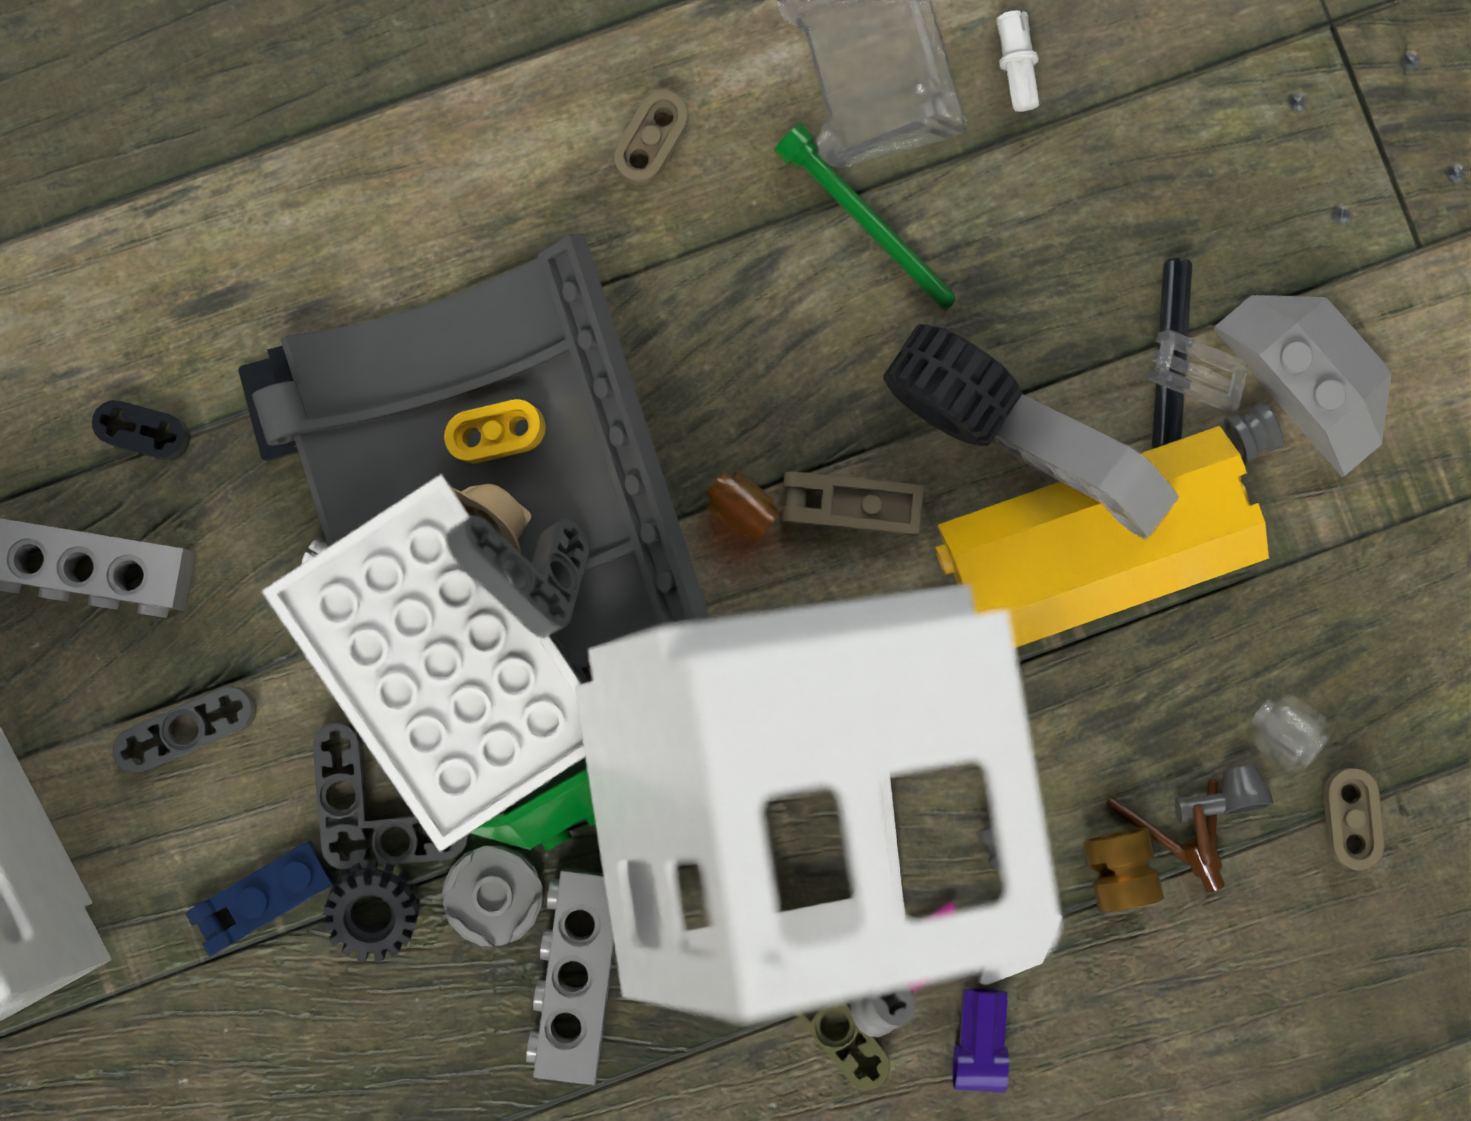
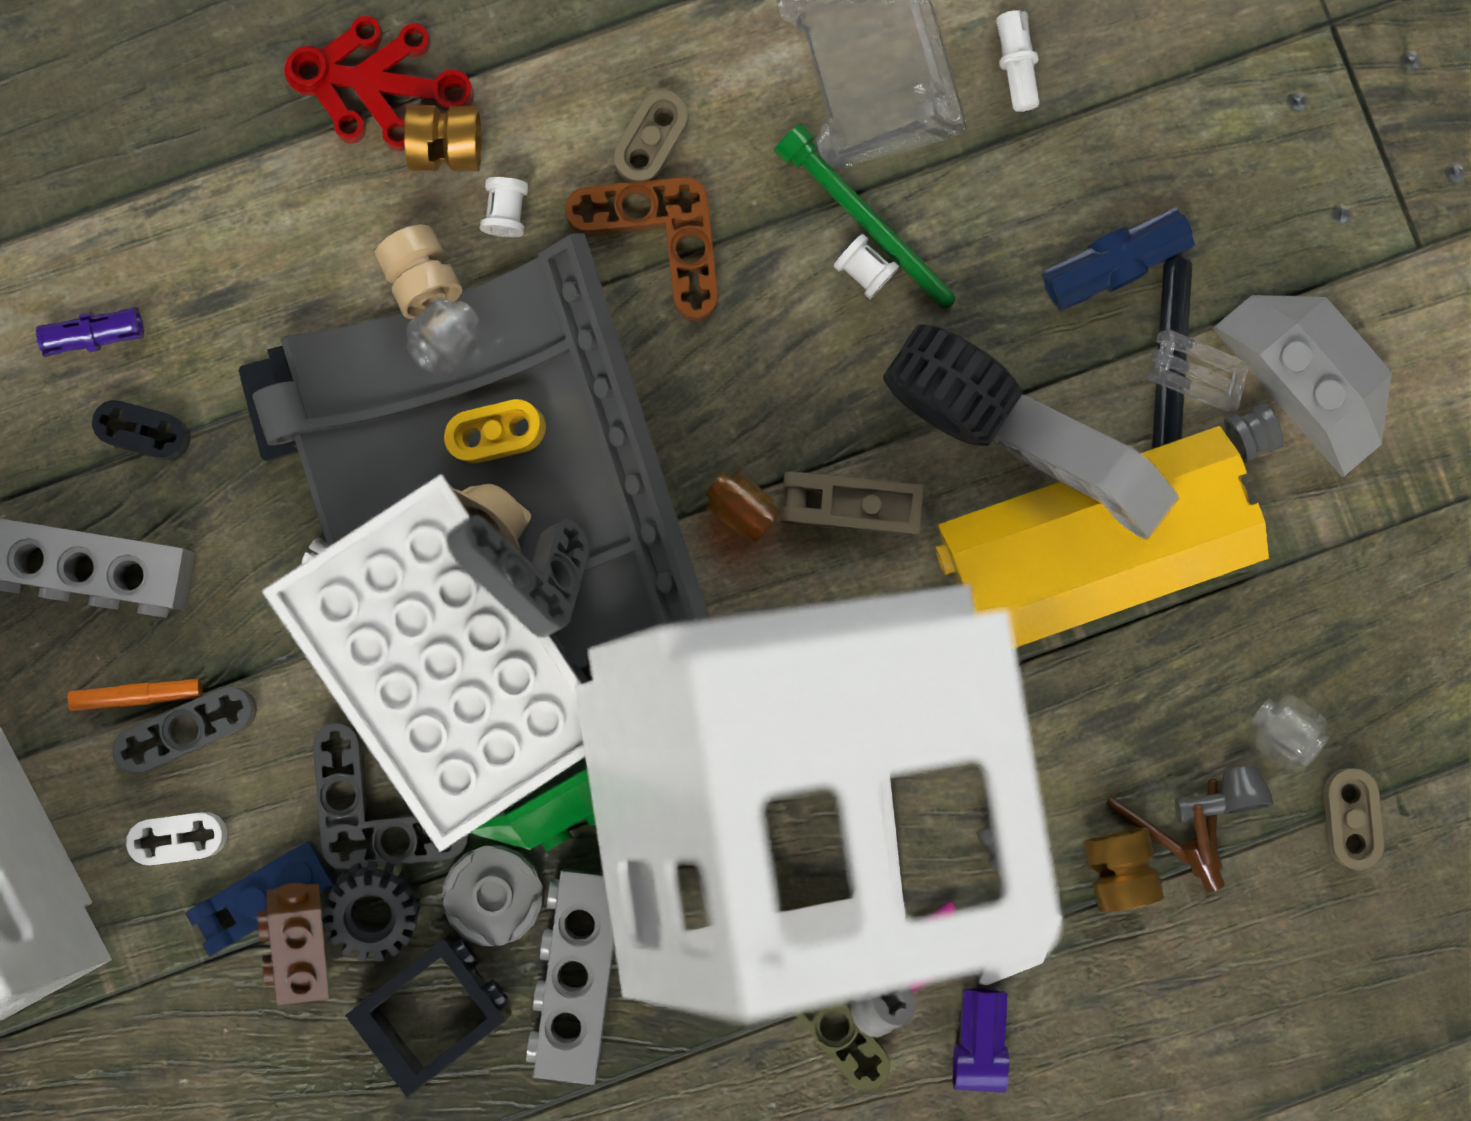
(90, 331): none -> dark purple pin
(134, 694): none -> orange piece
(177, 850): none -> white beam
(296, 942): none -> reddish brown brick
(371, 79): none -> red plant
(388, 1044): none -> black window
(414, 264): none -> tan wheel
(443, 138): none -> pearl gold wheel
(443, 335): none -> clear head
(504, 207): none -> white bush
(677, 225): none -> dark orange beam
(866, 266): none -> white bush
(1118, 259): none -> dark blue piece

